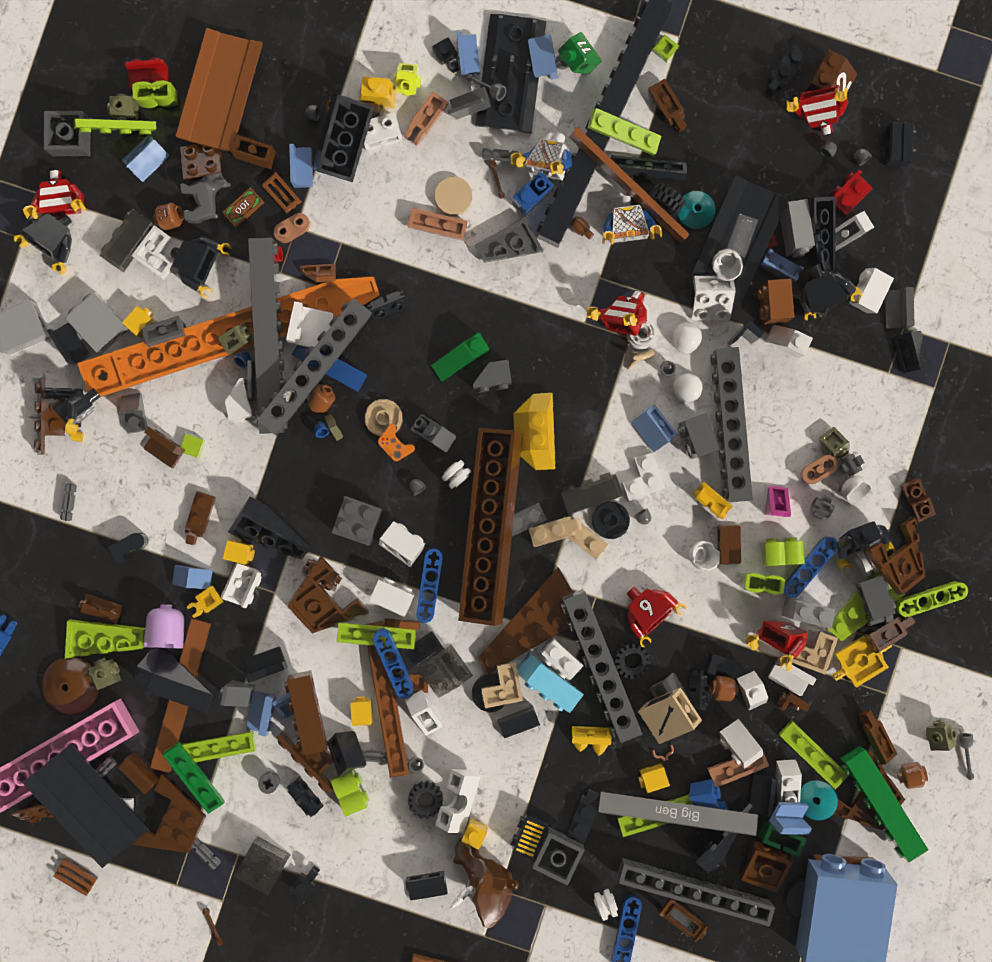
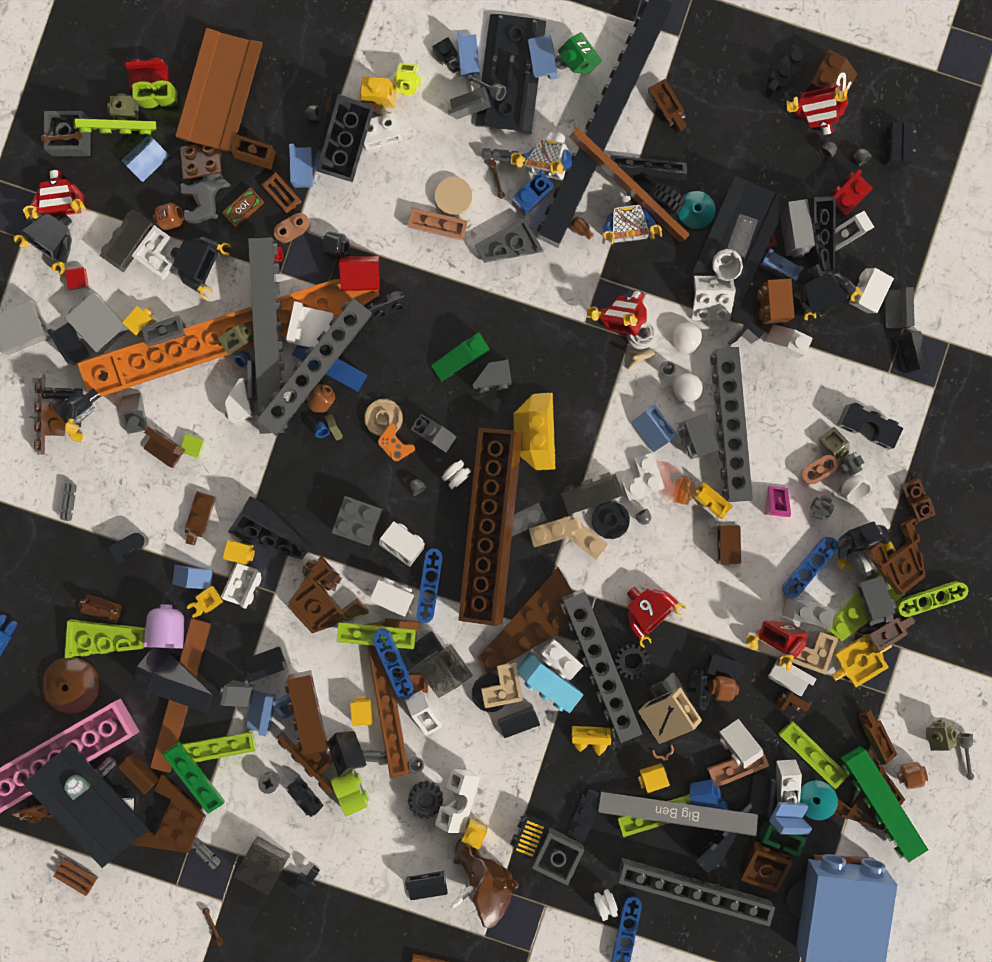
(76, 278): none -> red tile
(76, 786): none -> tile
(77, 135): none -> reddish brown hinge
(104, 673): olive brick -> none
(320, 273): dark orange tile -> none
(334, 244): none -> black head
(359, 273): none -> red slope
(426, 117): nougat hinge -> none
(624, 131): lime plate -> none
(665, 48): lime tile -> none
(683, 490): none -> clear orange brick
(683, 919): reddish brown window -> none
(704, 555): white hair -> none
(752, 690): white slope -> none
(762, 583): lime brick -> none
(782, 553): lime brick -> none
(885, 431): none -> black arch

